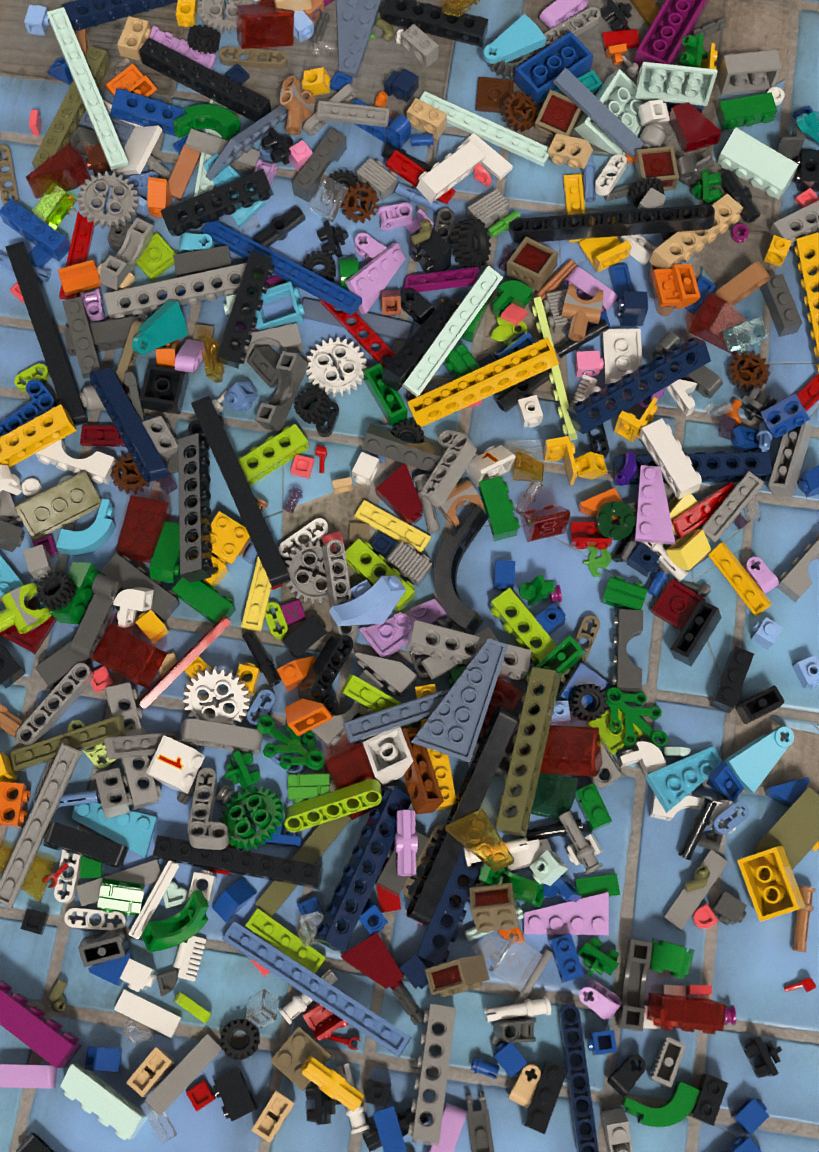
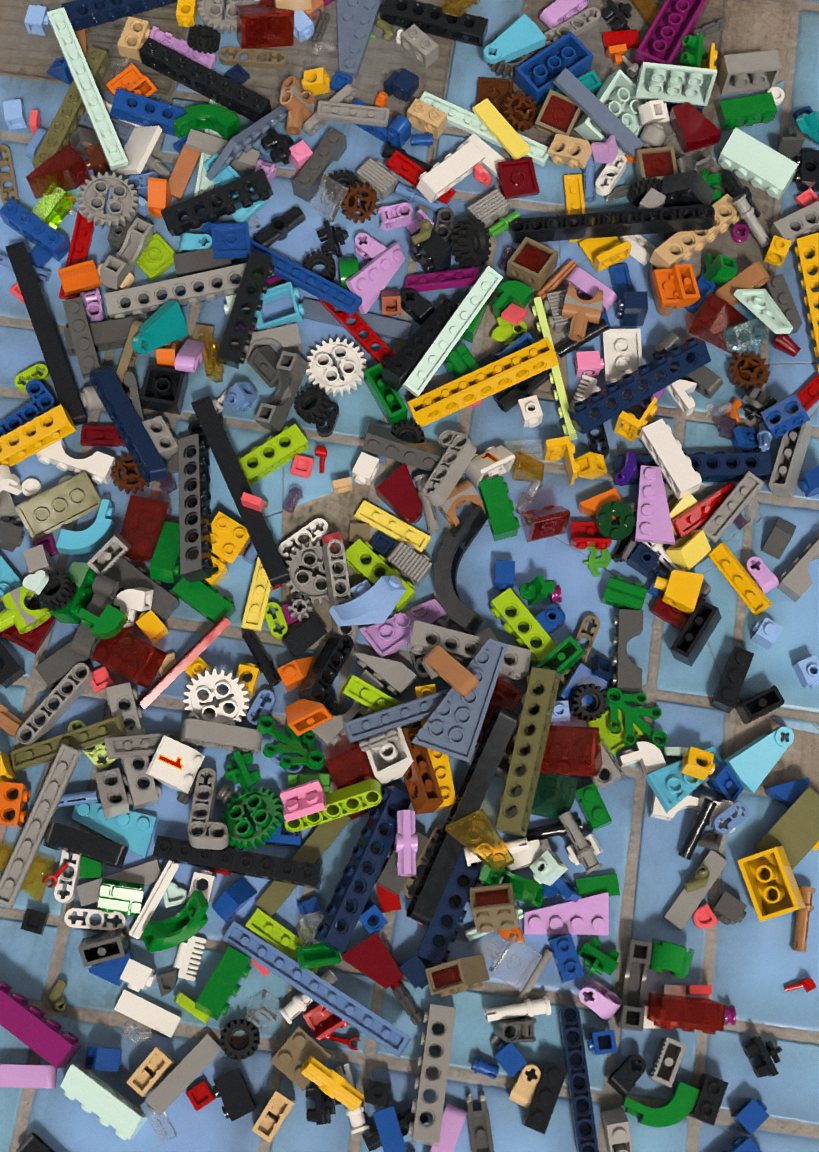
(14, 114): none -> light blue brick
(35, 143): none -> medium blue beam
(36, 582): none -> light aqua tile
(106, 625): none -> green brick
(109, 554): none -> light grey brick
(223, 984): none -> green brick
(230, 240): none -> blue plate
(252, 502): none -> coral tile
(303, 800): none -> bright pink bracket
(304, 612): none -> light grey gear
(316, 956): none -> green tile
(378, 740): none -> light grey axle
(451, 670): none -> medium nougat beam
(501, 129): none -> light yellow tile
(517, 178): none -> dark red plate
(601, 667): none -> dark blue tile
(605, 151): none -> lavender panel
(680, 589): none -> yellow torso
(686, 189): none -> black brick
(692, 768): none -> yellow brick
(719, 268): none -> green brick
(747, 213): none -> light grey pin
(765, 308): none -> light aqua wing
(779, 538): none -> dark grey slope
(785, 344): none -> dark red cone

